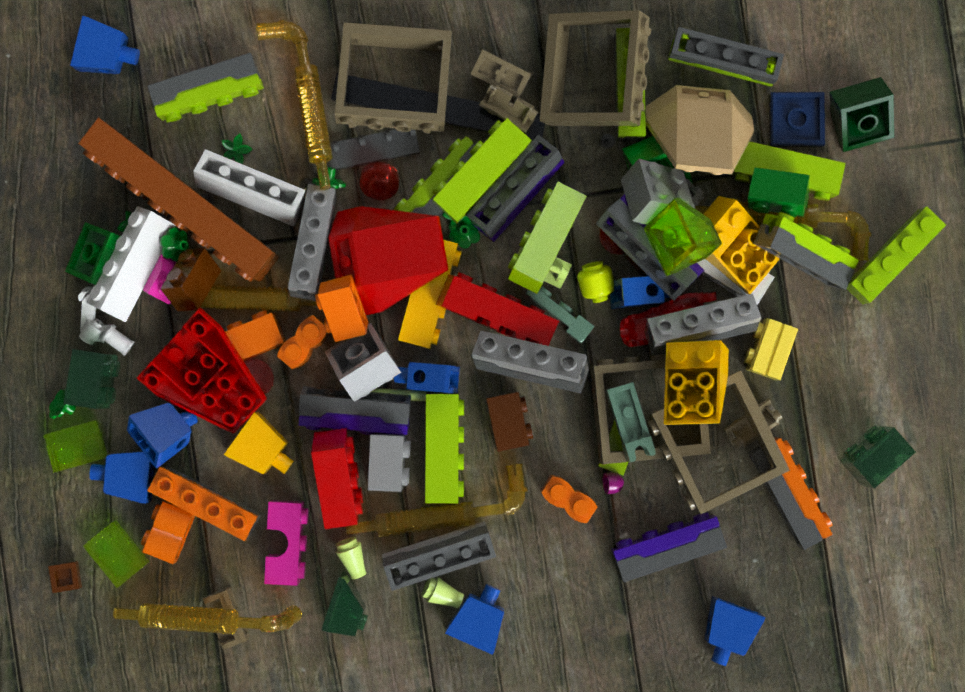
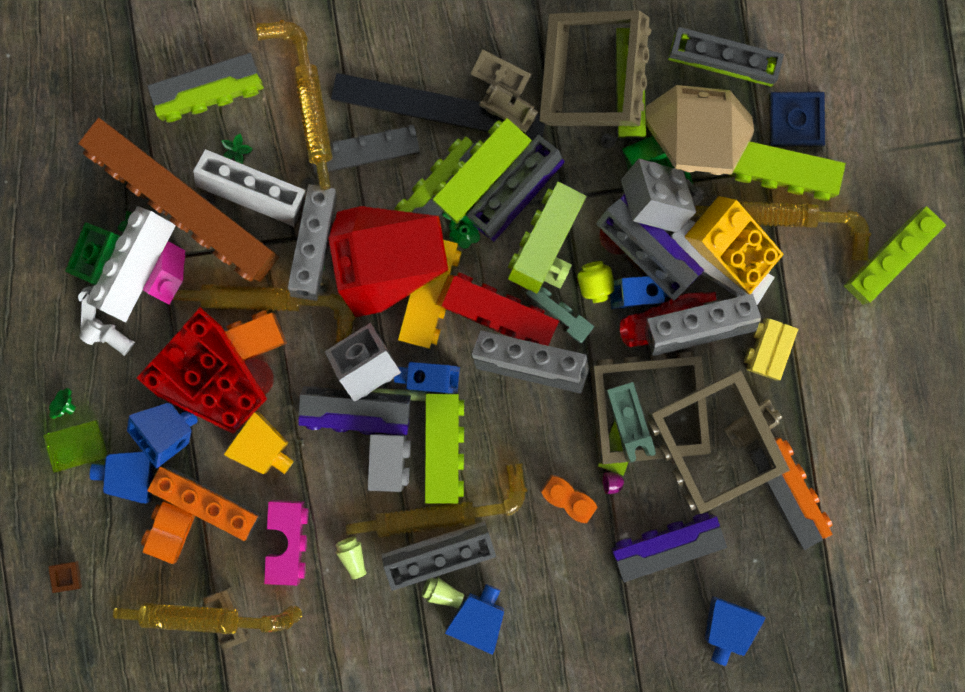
(91, 379): clear green brick -> none
(101, 49): blue torso -> none
(116, 554): clear neon green plate -> none
(174, 243): green plant -> none
(191, 279): reddish brown brick -> none
(299, 348): orange brick -> none
(335, 183): green plant -> none
(337, 478): red brick -> none
(342, 308): orange brick -> none
(345, 609): clear green slope -> none
(379, 181): clear red plate -> none
(393, 38): dark tan window -> none
(508, 421): reddish brown brick -> none
(681, 236): clear neon green slope -> none
(695, 382): yellow slope -> none
(778, 192): green slope -> none
(805, 250): piece -> none
(862, 114): dark green slope -> none
(877, 455): clear green brick -> none

